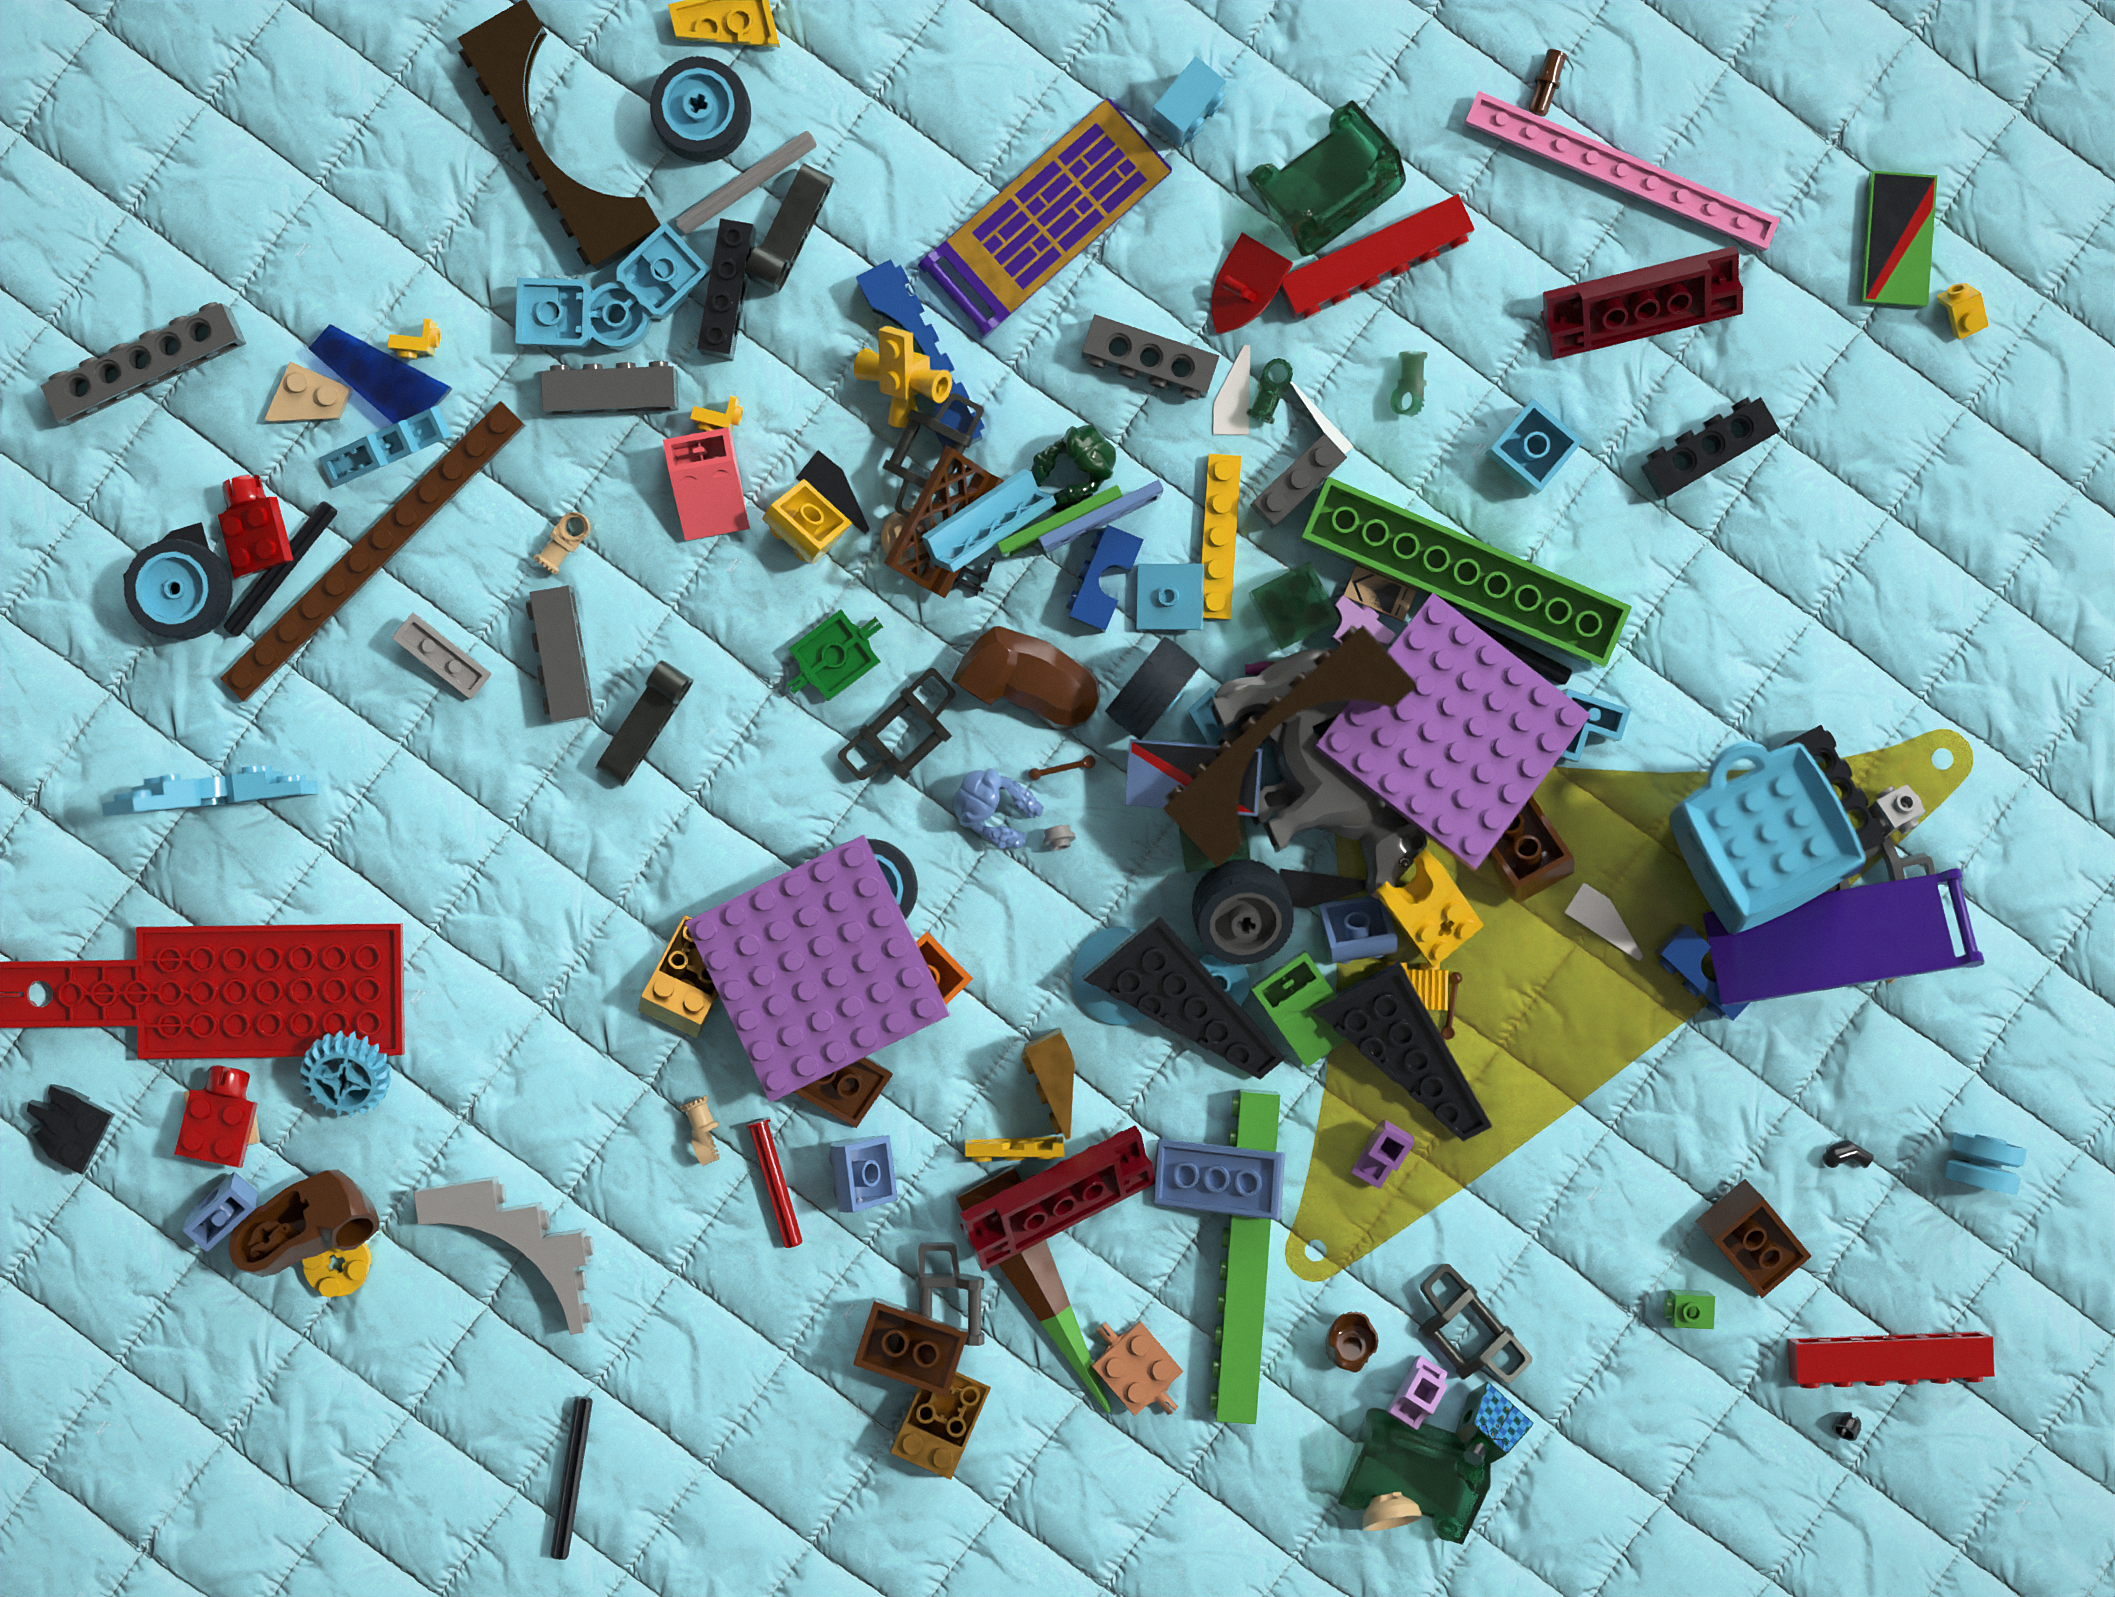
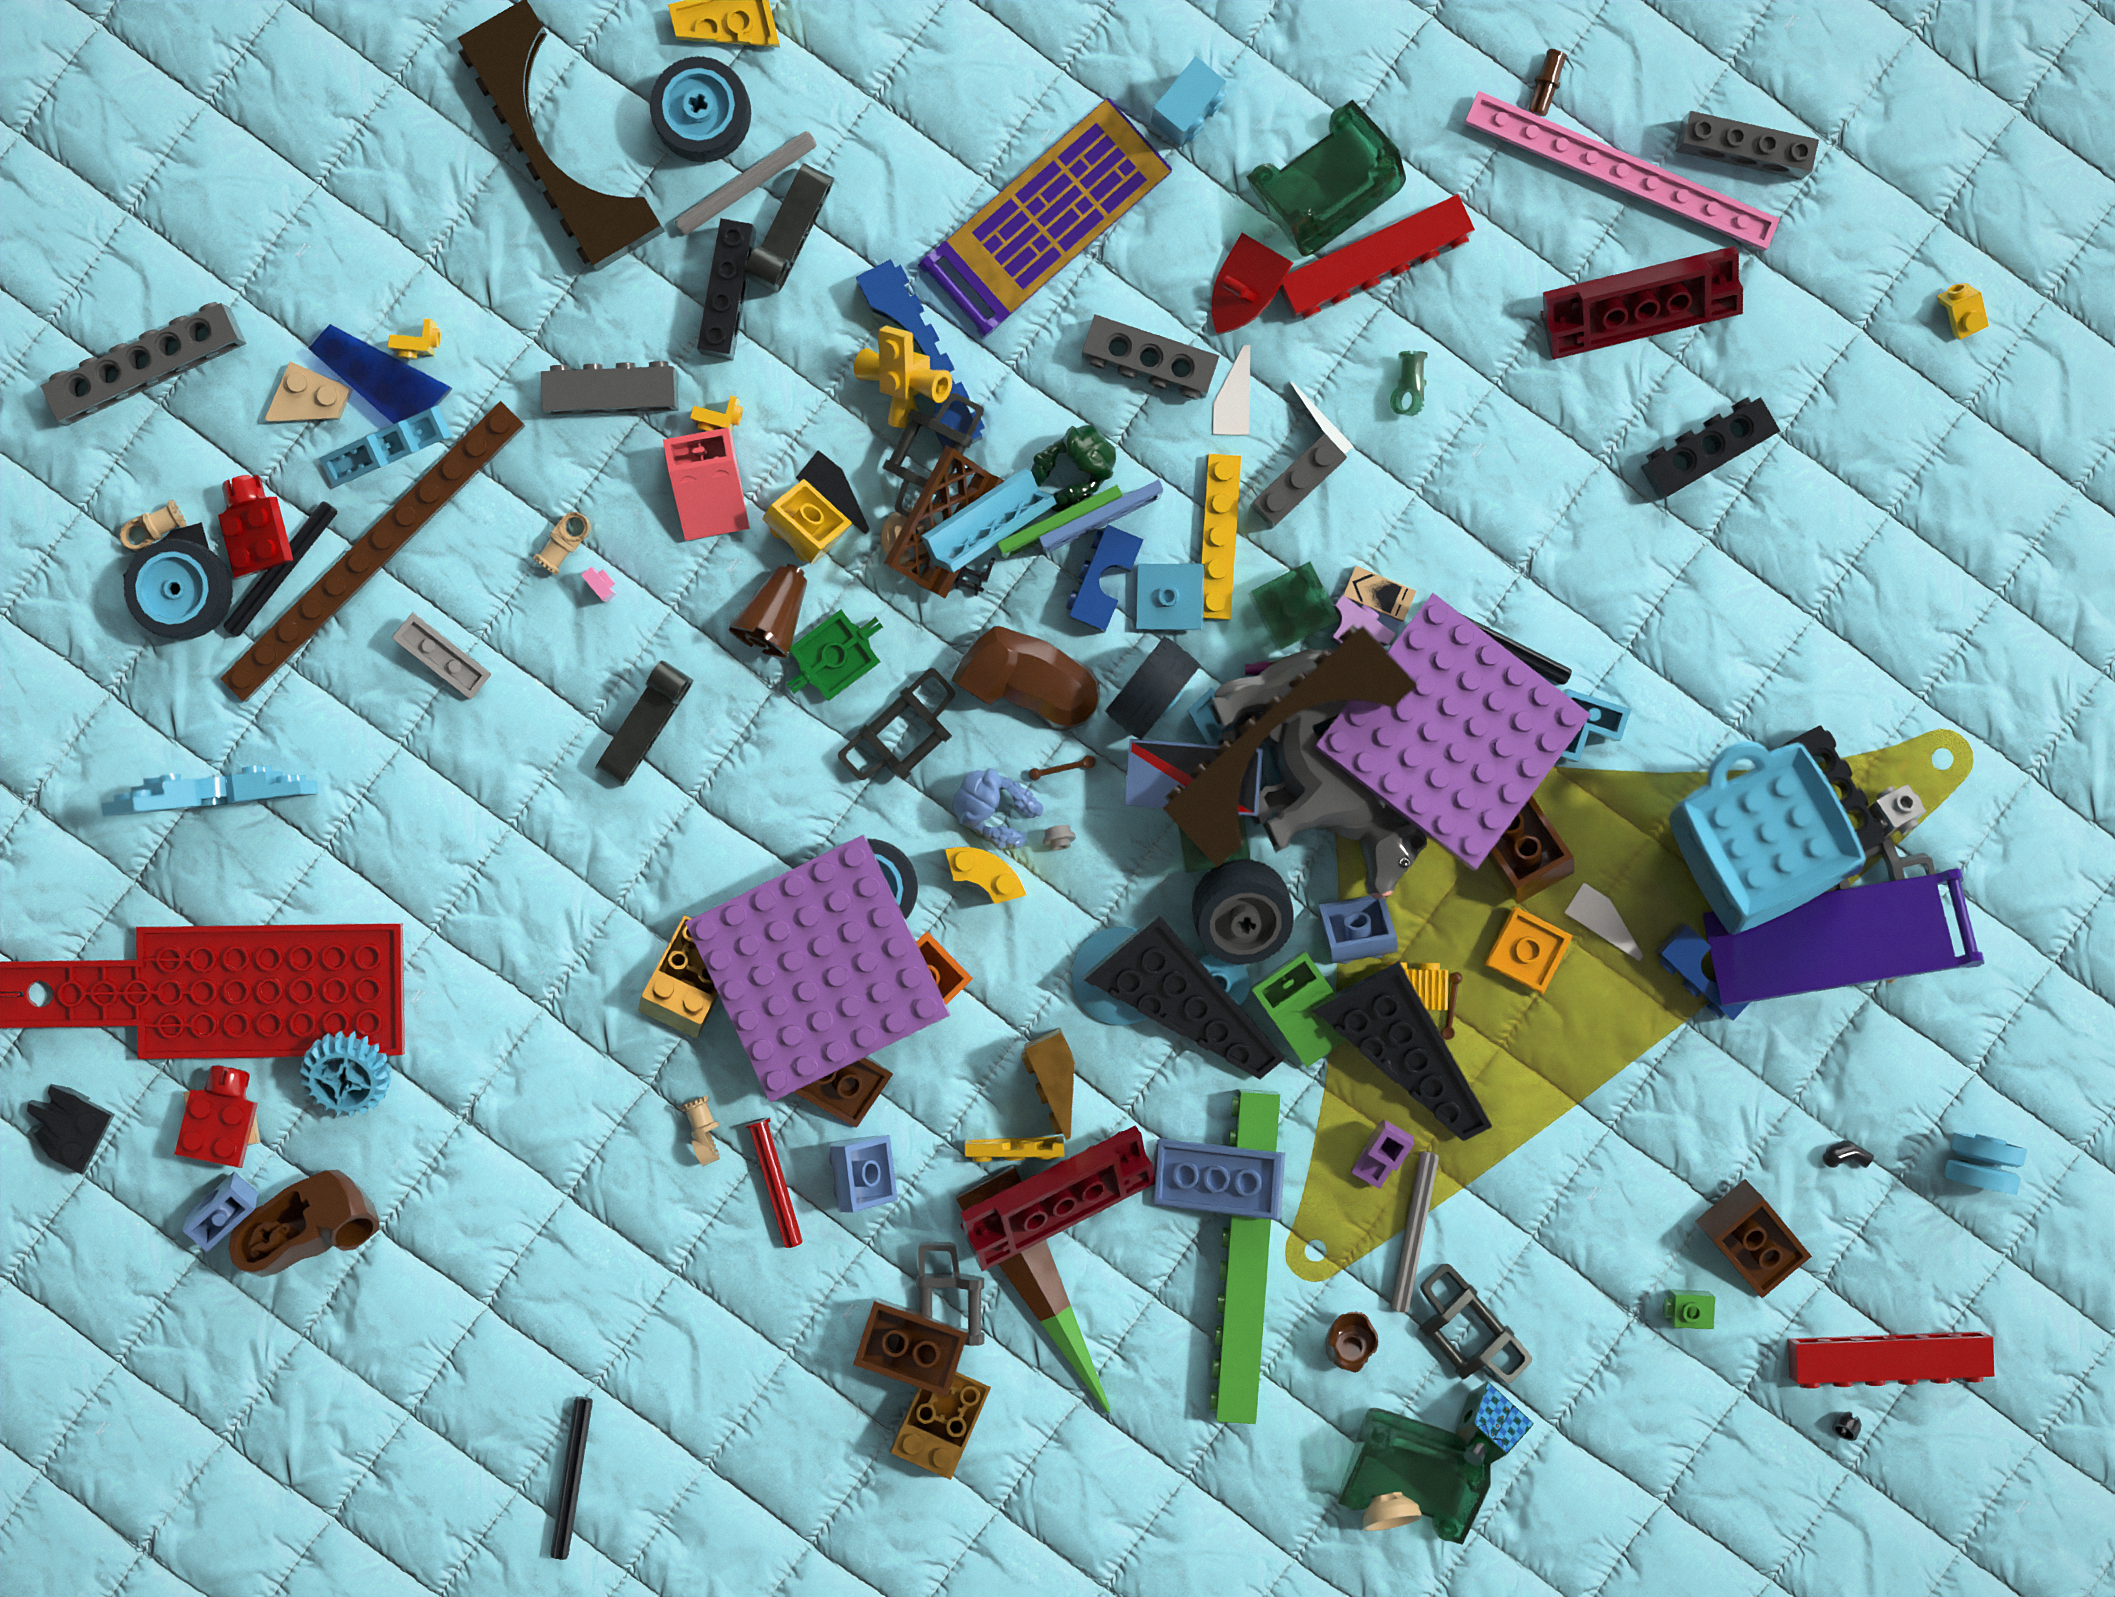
(153, 525): none -> tan connector
(331, 1281): yellow plate -> none
(557, 1255): light grey arch -> none
(561, 654): dark grey brick -> none
(600, 583): none -> bright pink plate
(648, 287): medium azure plate -> none
(772, 612): none -> reddish brown cone
(987, 871): none -> yellow brick
(1136, 1368): nougat plate -> none
(1270, 392): clear green connector -> none
(1313, 889): black sticker -> none
(1414, 1231): none -> light grey axle
(1418, 1393): lavender brick -> none
(1431, 910): yellow brick -> none
(1465, 573): bright green brick -> none
(1528, 949): none -> light orange plate
(1533, 447): medium azure brick -> none
(1746, 145): none -> dark grey brick
(1898, 239): tile -> none

